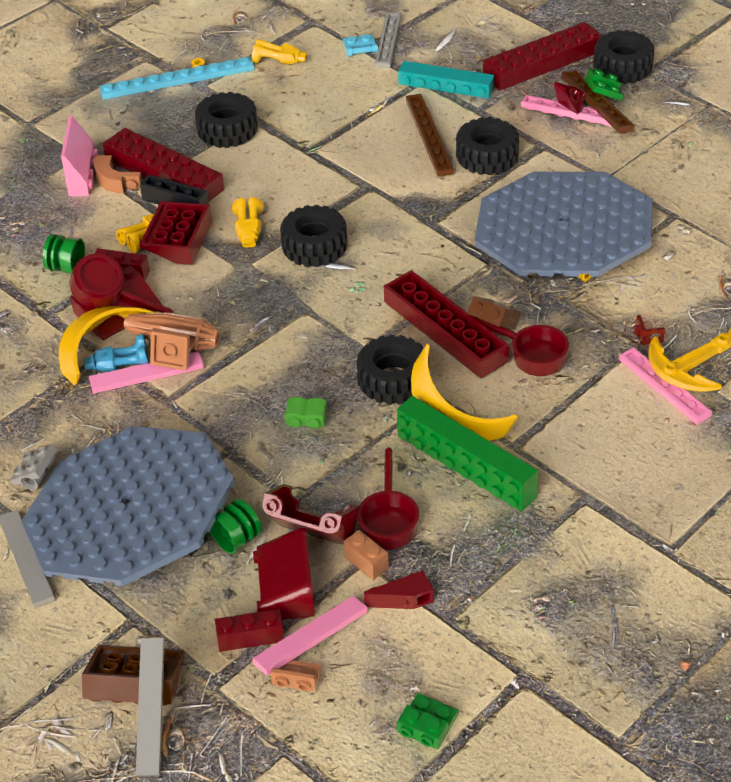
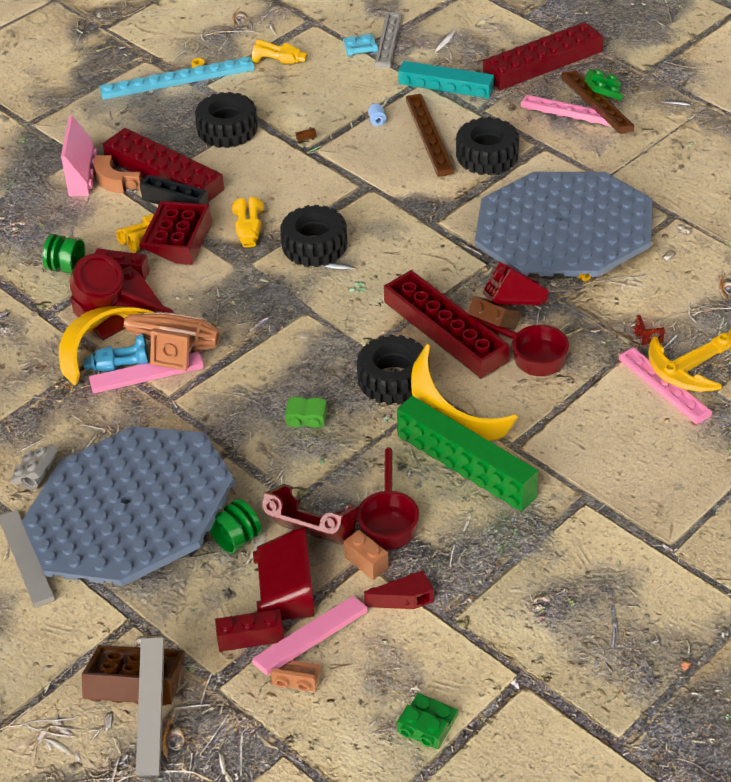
(306, 134): none -> reddish brown pin
(377, 114): none -> light blue brick
(514, 288): none -> dark red windscreen
(569, 96): dark red slope -> none
(624, 55): black tyre -> none

